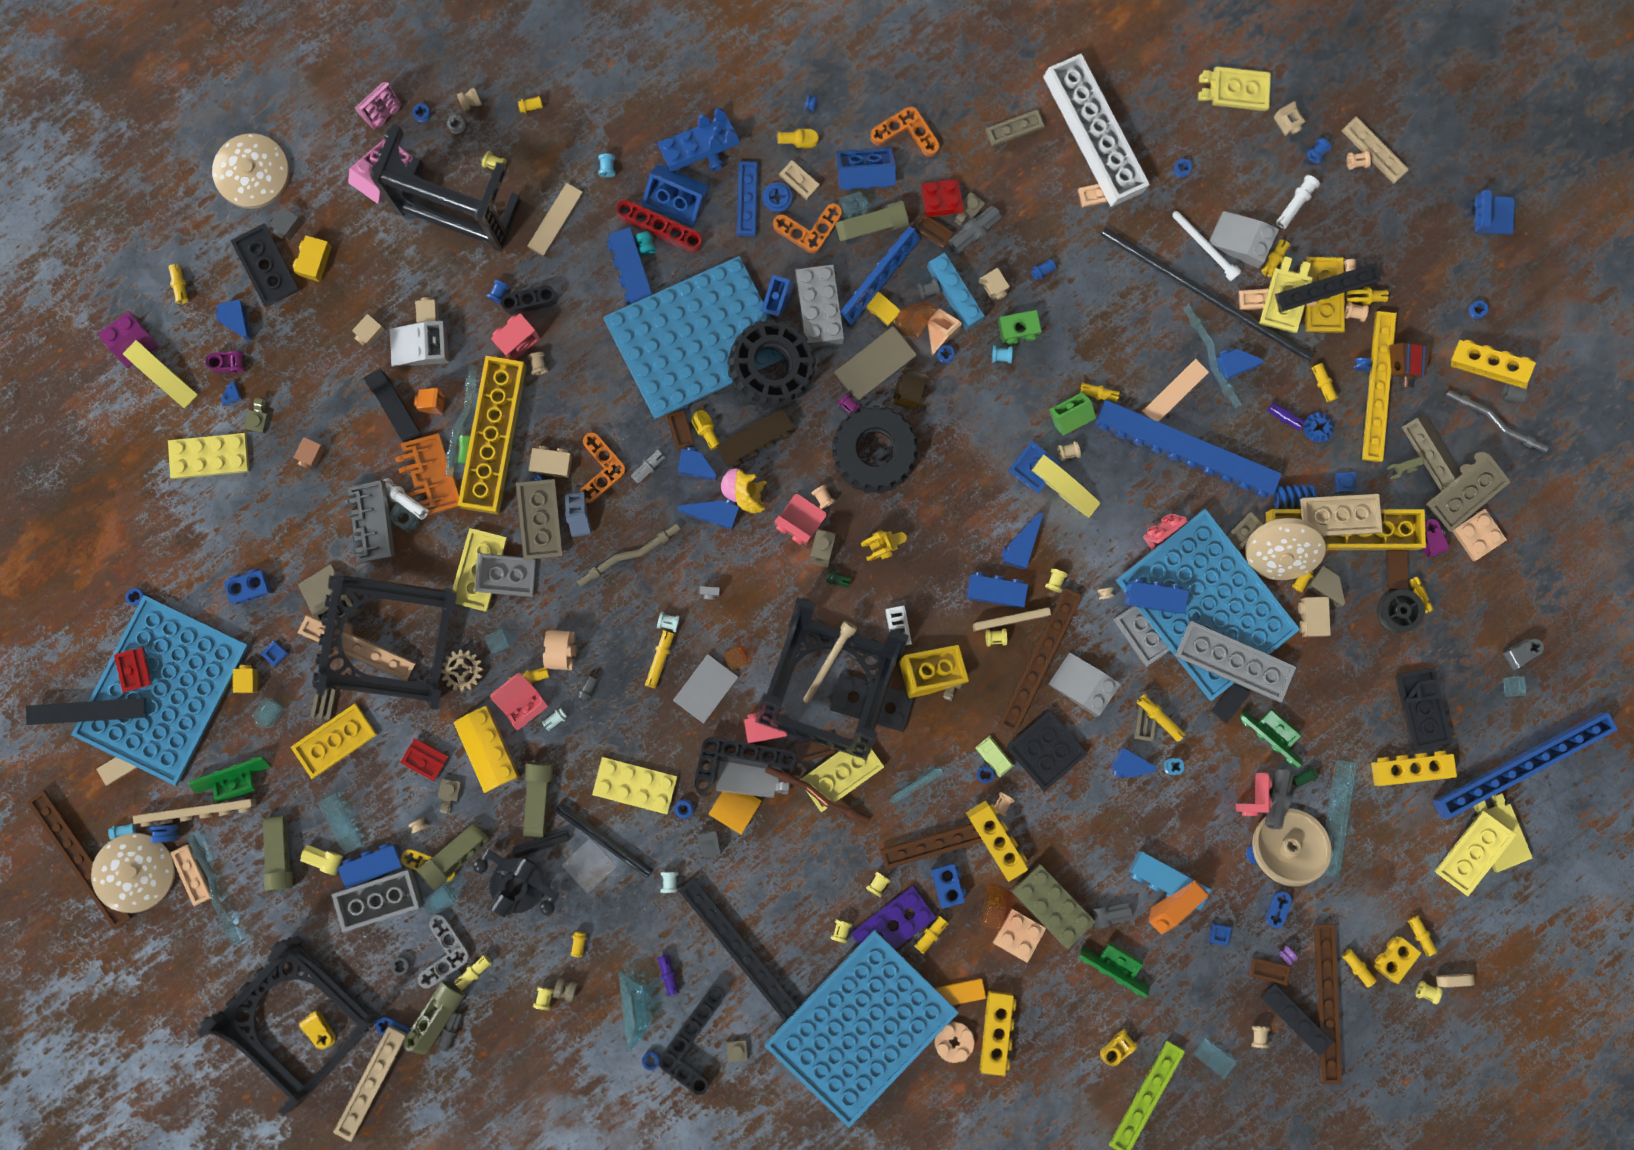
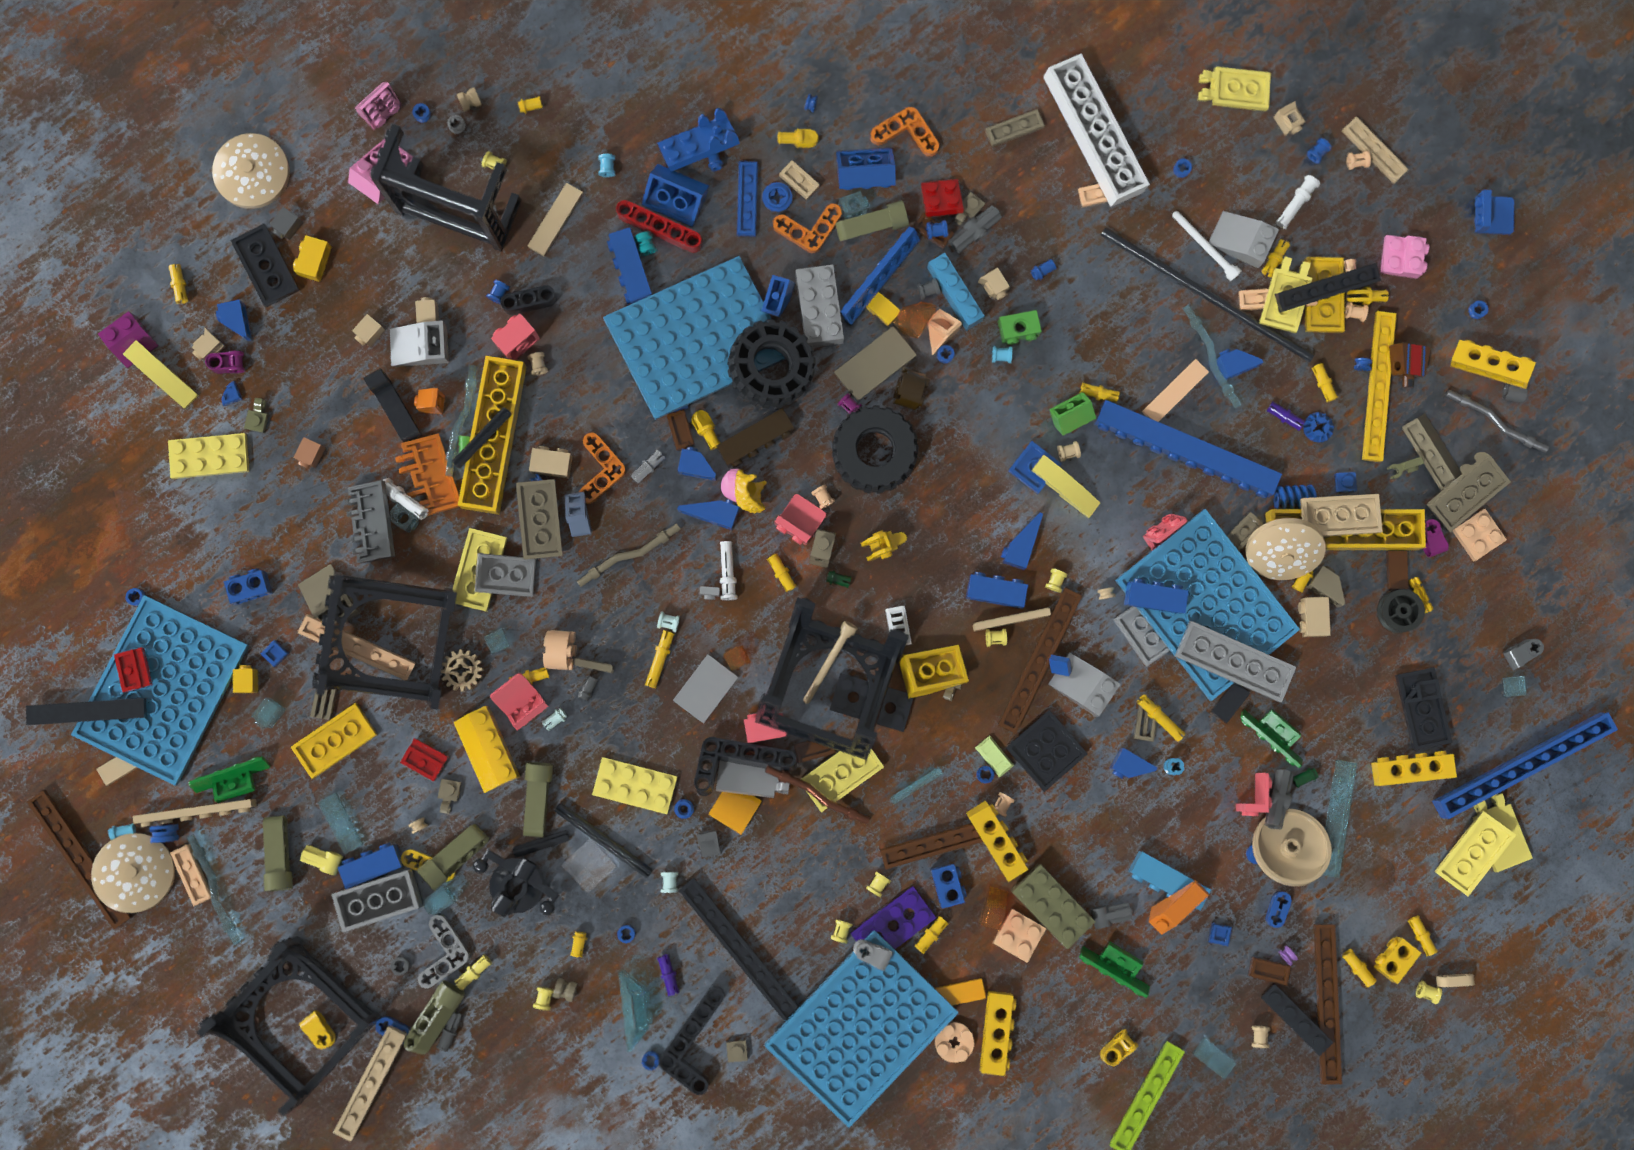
(206, 345): none -> tan window
(491, 427): none -> black axle
(593, 665): none -> dark tan tile
(620, 934): none -> blue bush
(728, 580): none -> white pin
(781, 572): none -> yellow pin
(875, 955): none -> light grey piece
(936, 229): none -> blue bush
(1060, 665): none -> blue tile
(1404, 256): none -> bright pink plate

